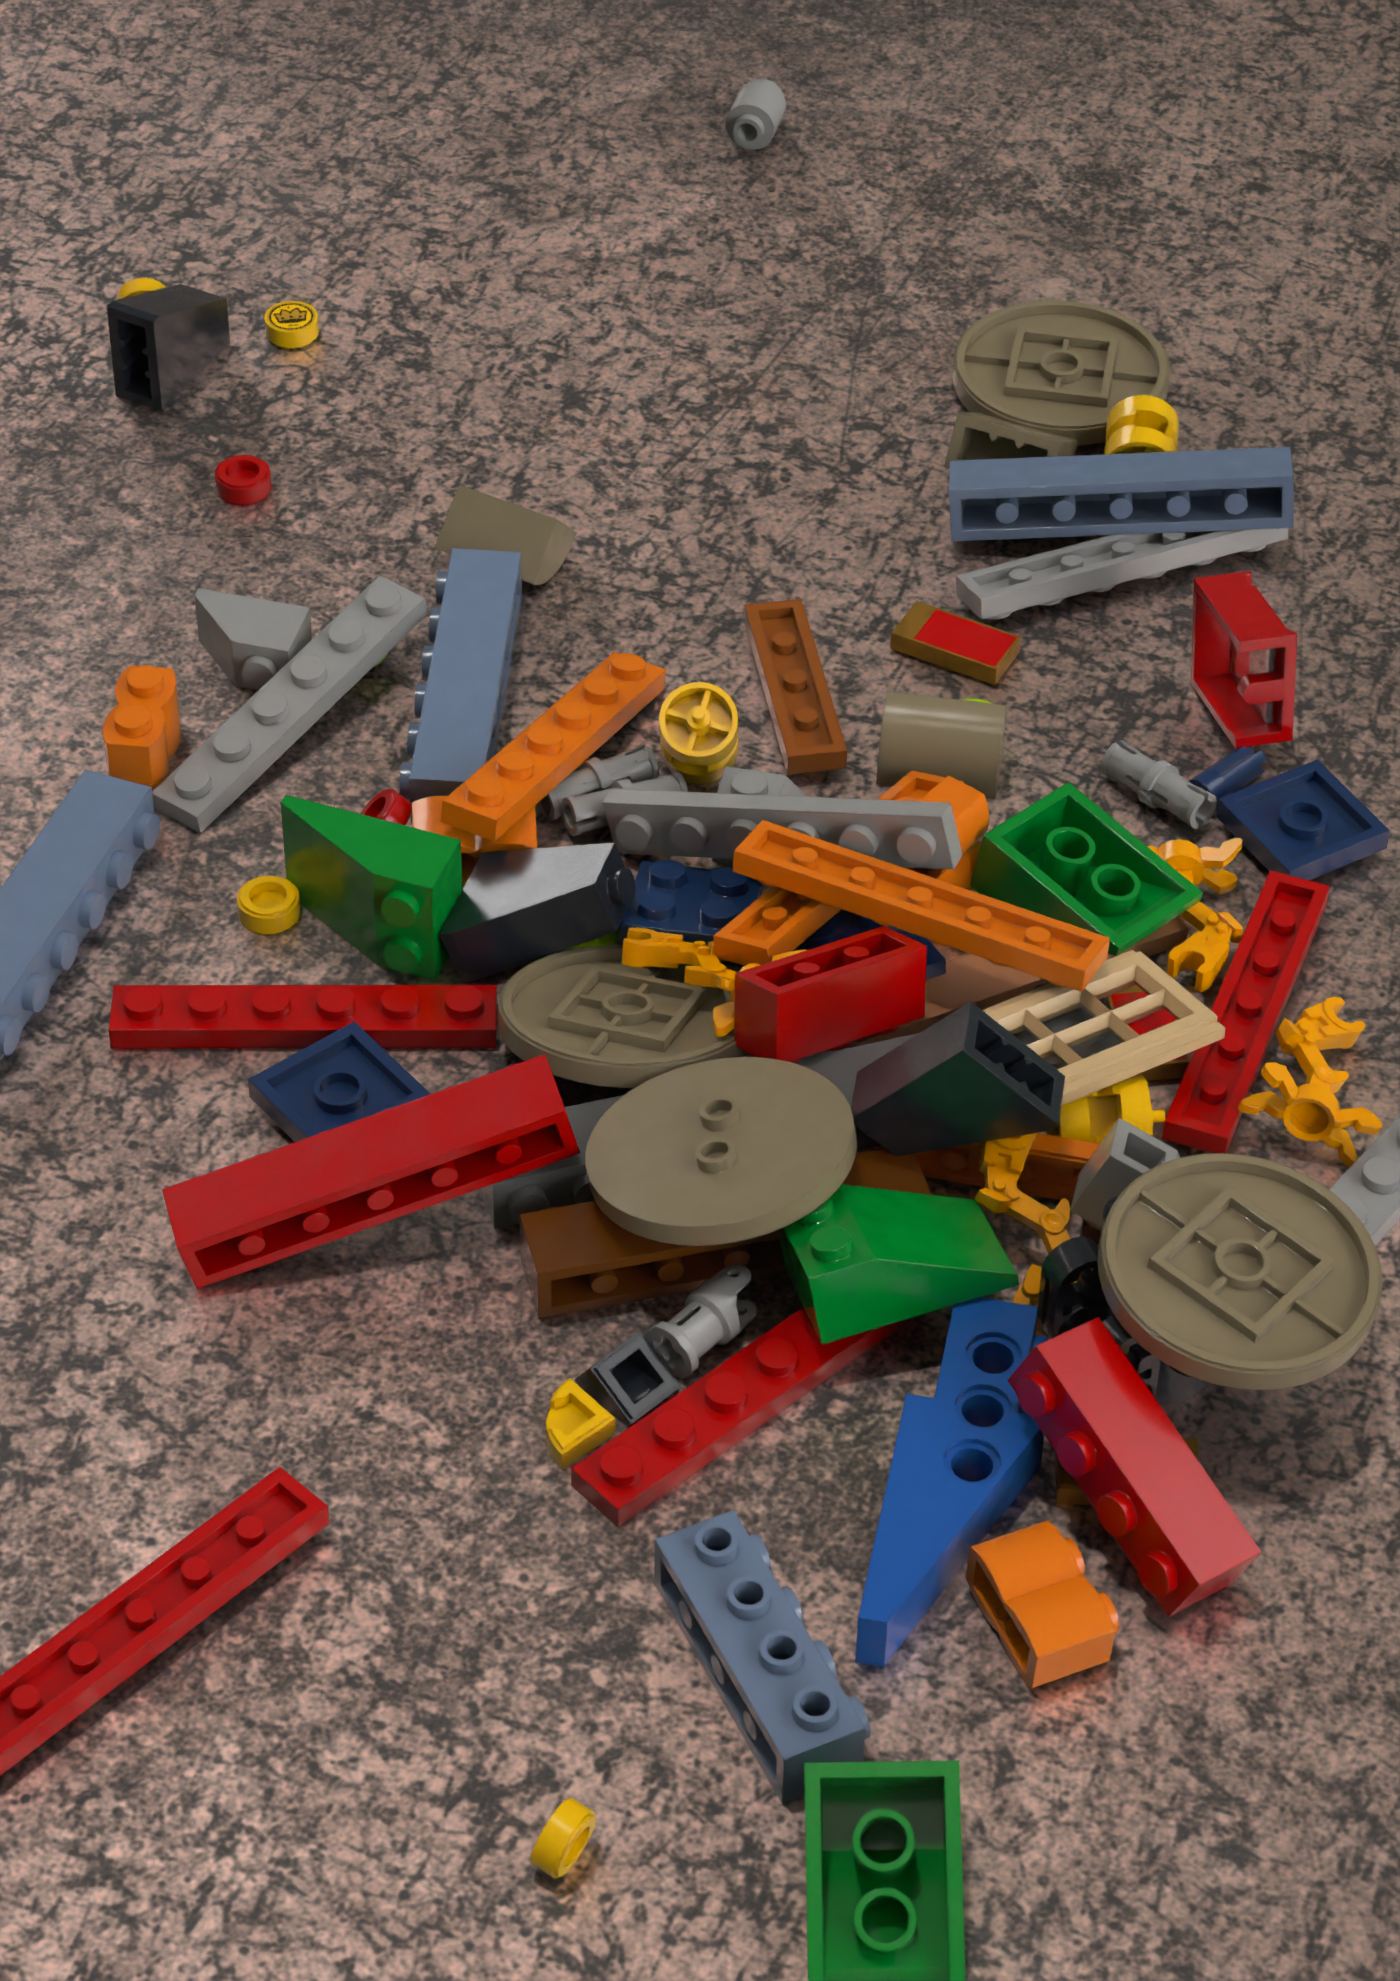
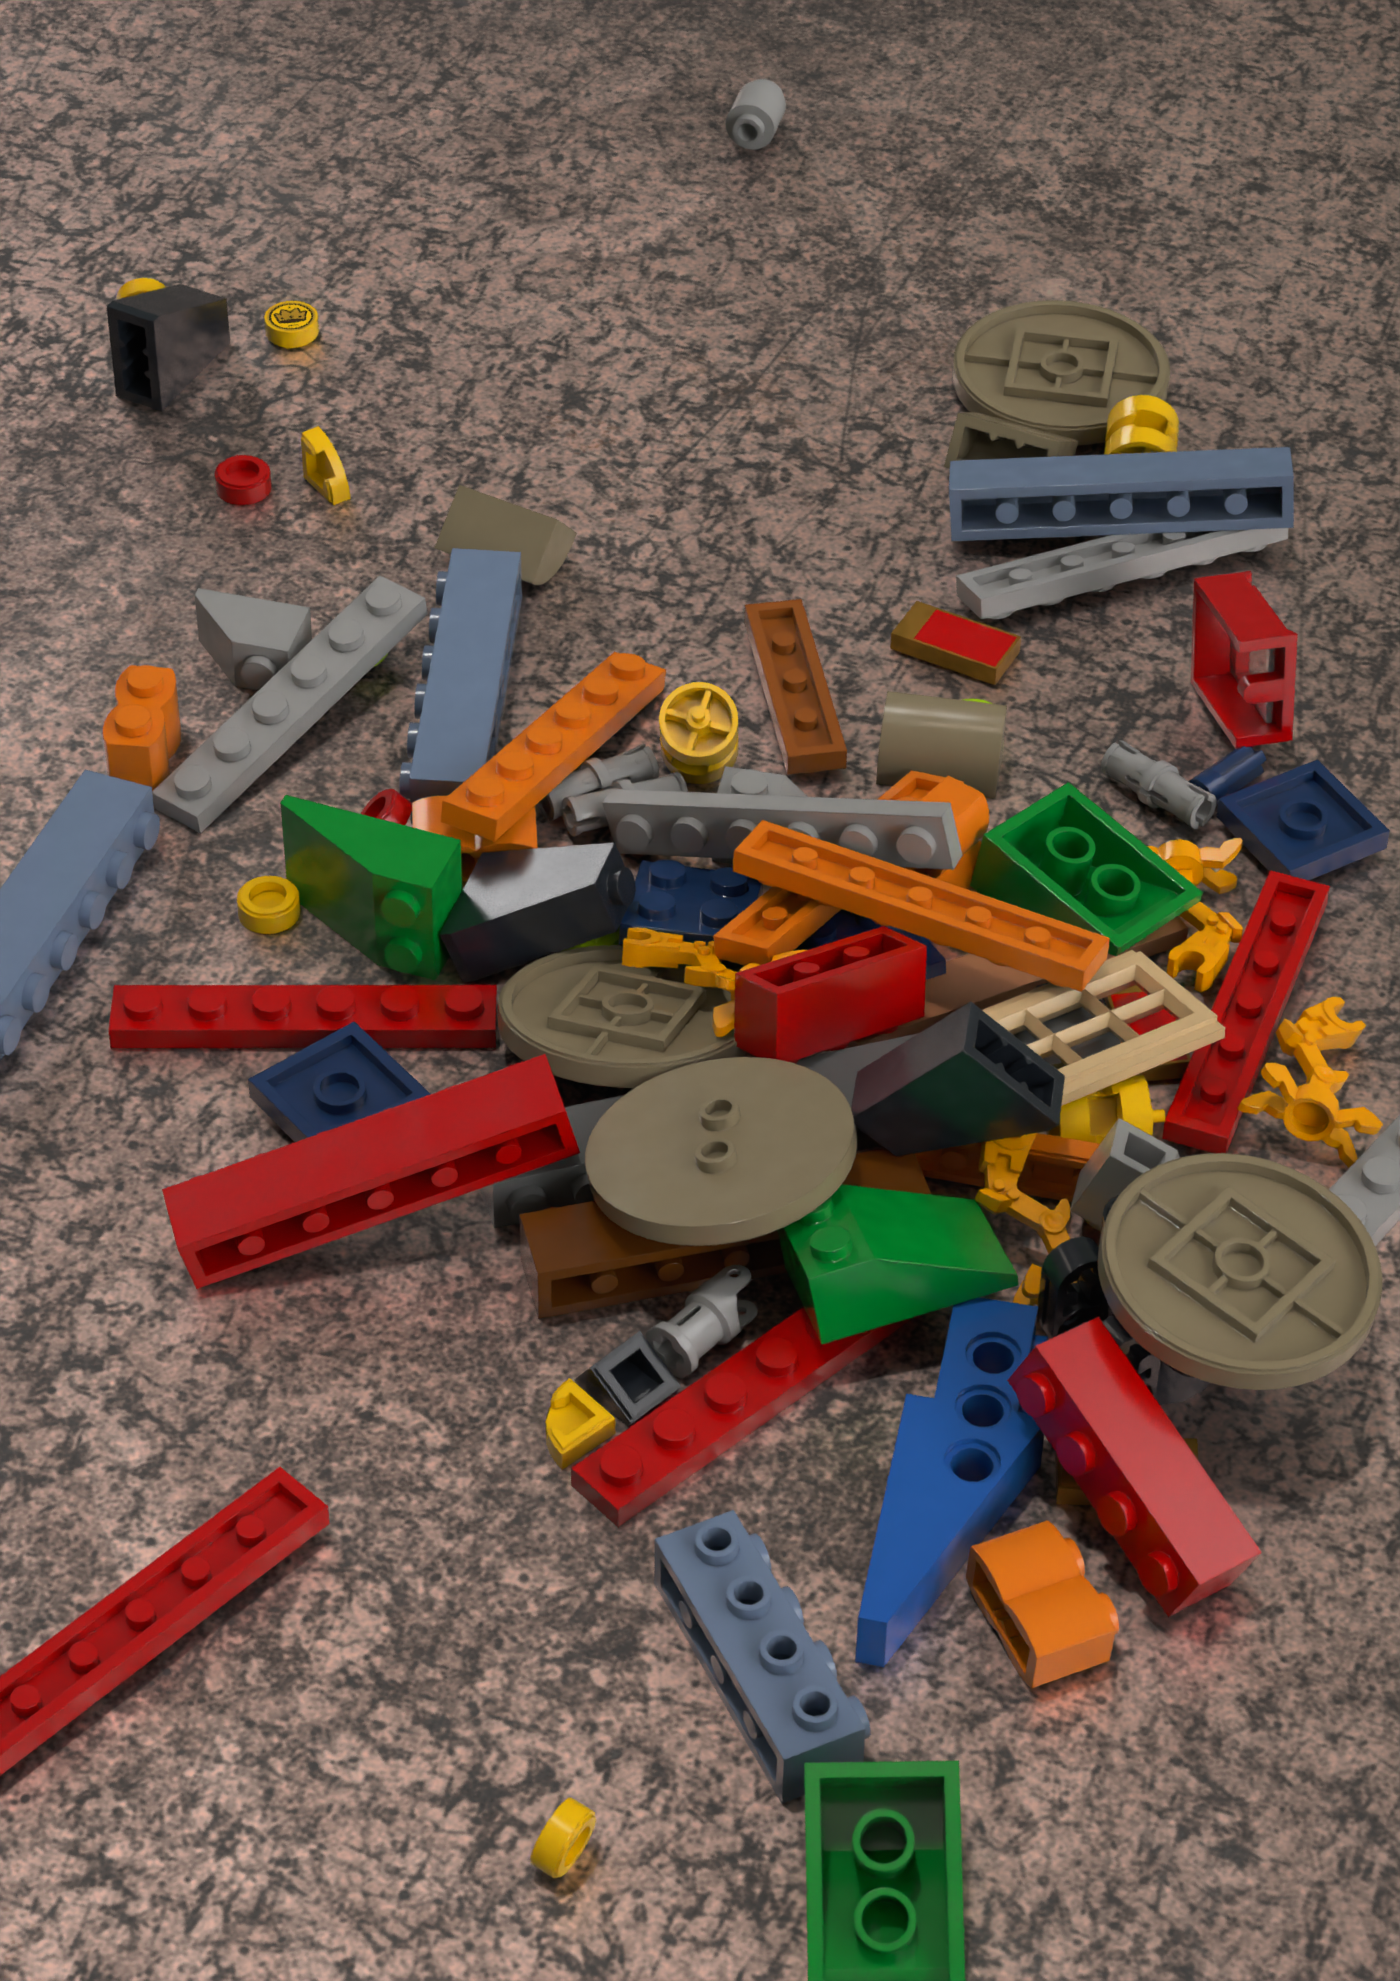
(323, 466): none -> yellow tile

